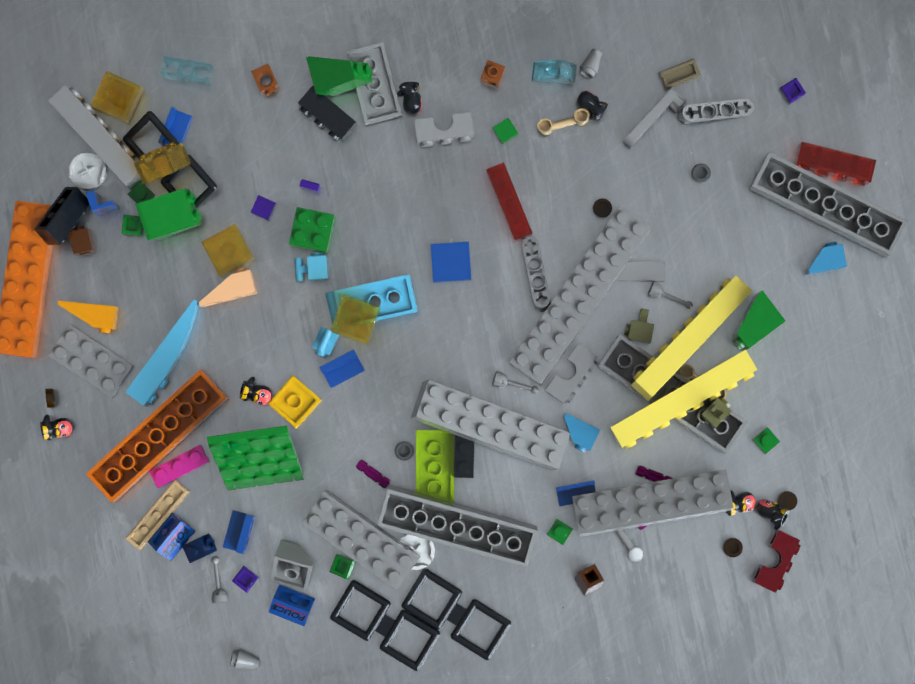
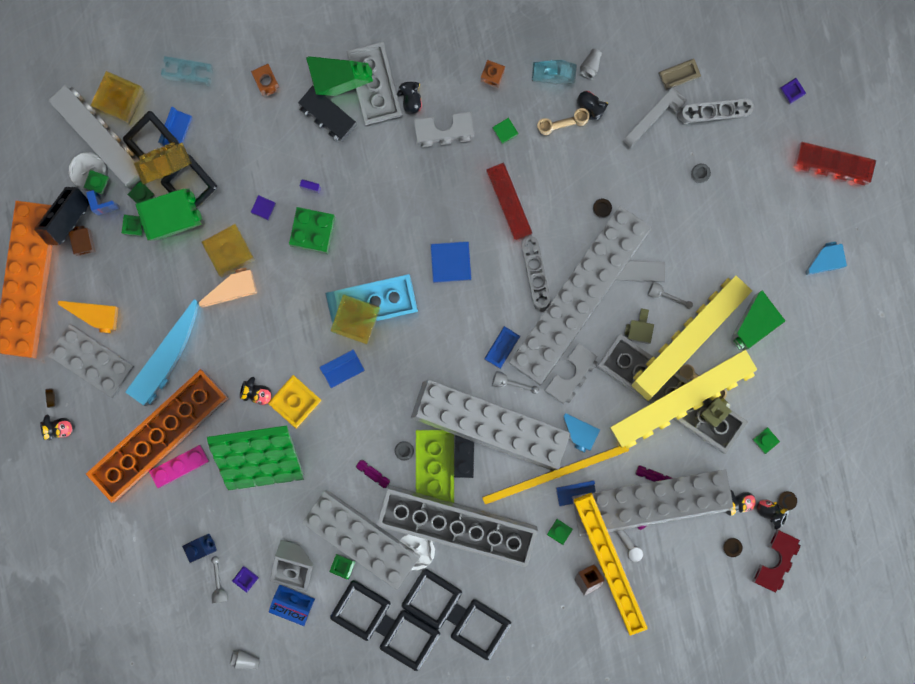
(96, 182): none -> green plate
(157, 515): tan tile -> none
(171, 536): blue panel -> none
(238, 531): blue panel -> none
(316, 267): medium azure brick -> none
(325, 342): medium azure brick -> none
(502, 347): none -> blue plate
(554, 474): none -> yellow tile
(610, 563): none -> yellow tile
(828, 204): light grey brick -> none

